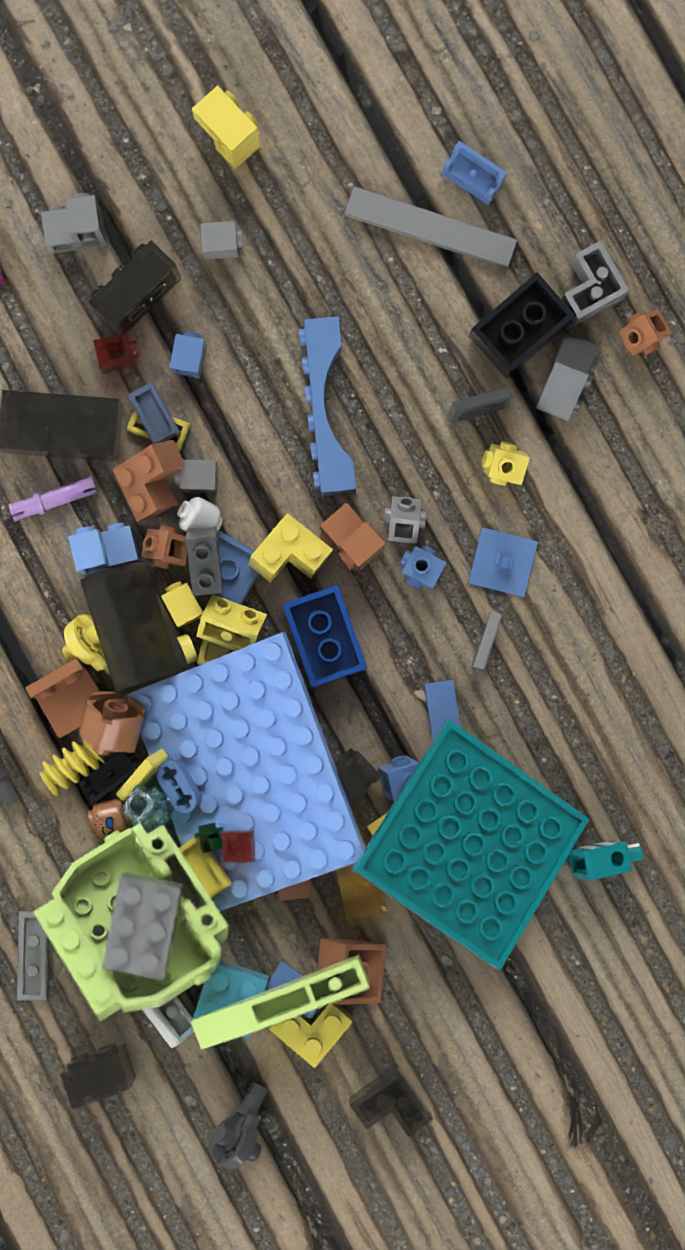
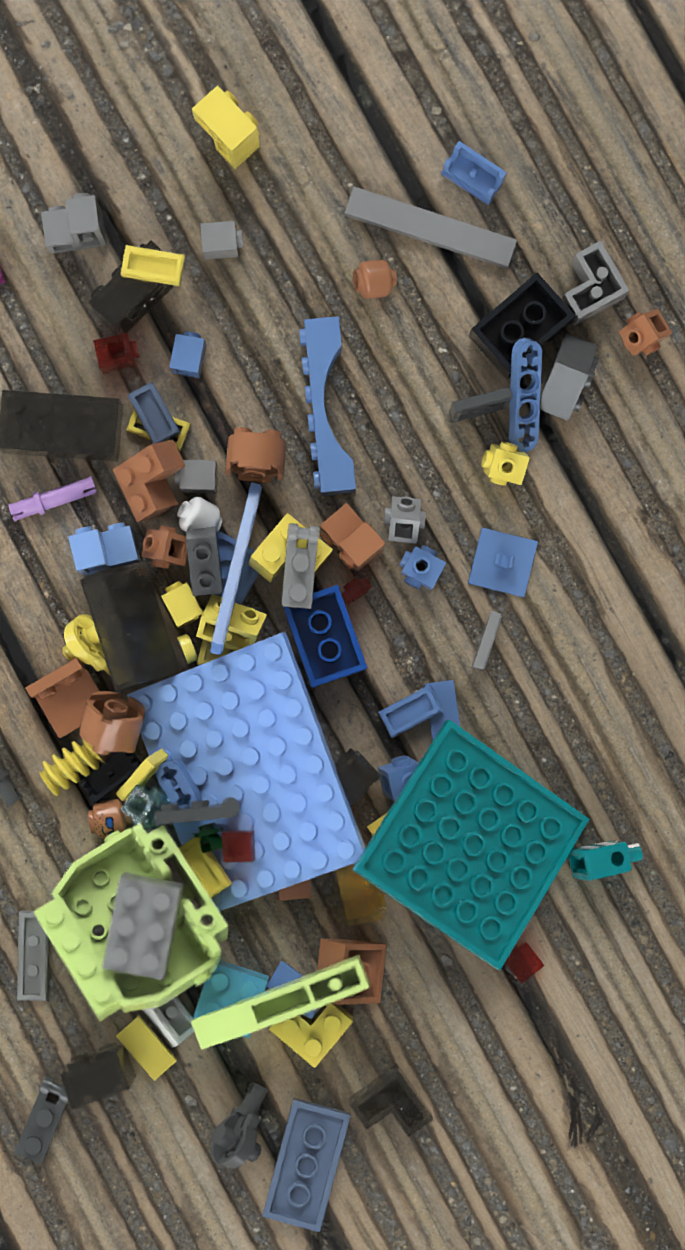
(42, 1121): none -> dark grey plate
(146, 1047): none -> light yellow tile
(152, 265): none -> light yellow tile
(198, 811): none -> dark grey plate
(236, 569): none -> tile
(255, 455): none -> nougat brick
(299, 567): none -> light grey plate
(306, 1164): none -> sand blue plate
(355, 589): none -> clear red plate
(374, 279): none -> nougat head
(411, 711): none -> medium blue tile
(524, 962): none -> clear red plate
(530, 394): none -> medium blue beam

